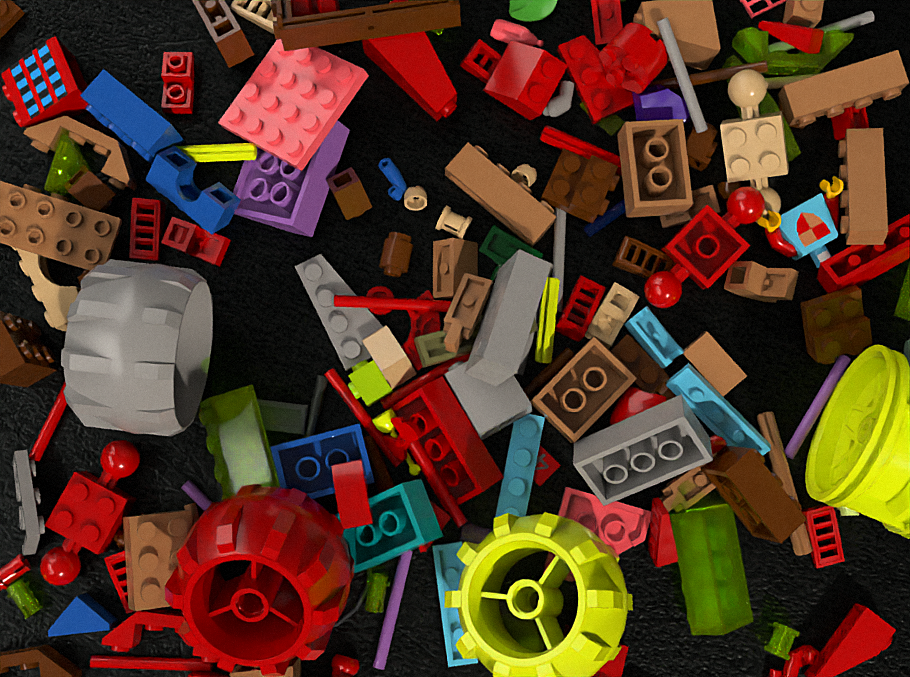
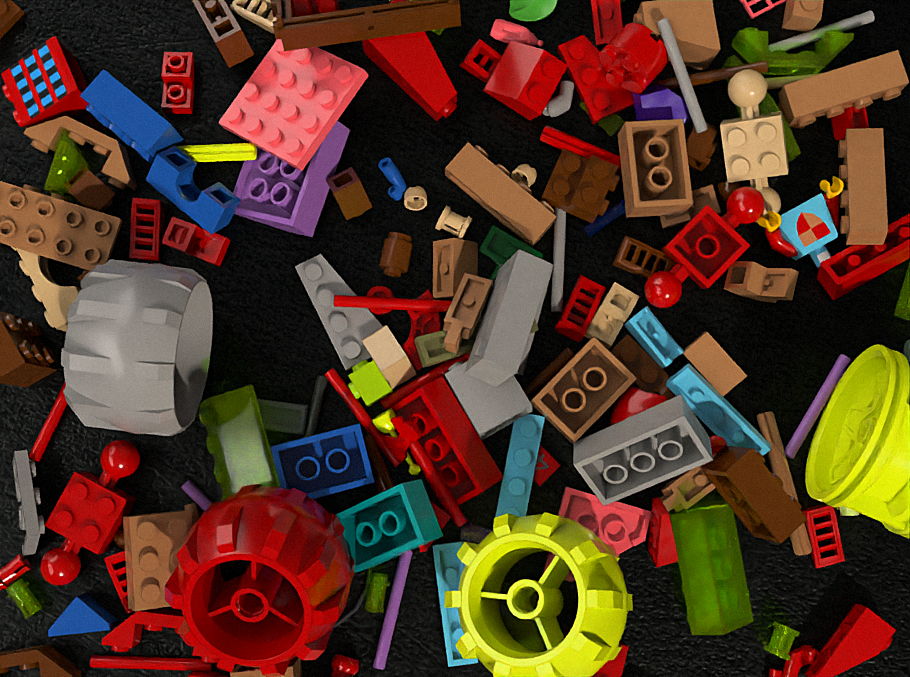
(352, 494): red slope -> none
(547, 321): neon yellow axle -> none
(801, 37): red slope -> none
(835, 325): reddish brown plate -> none

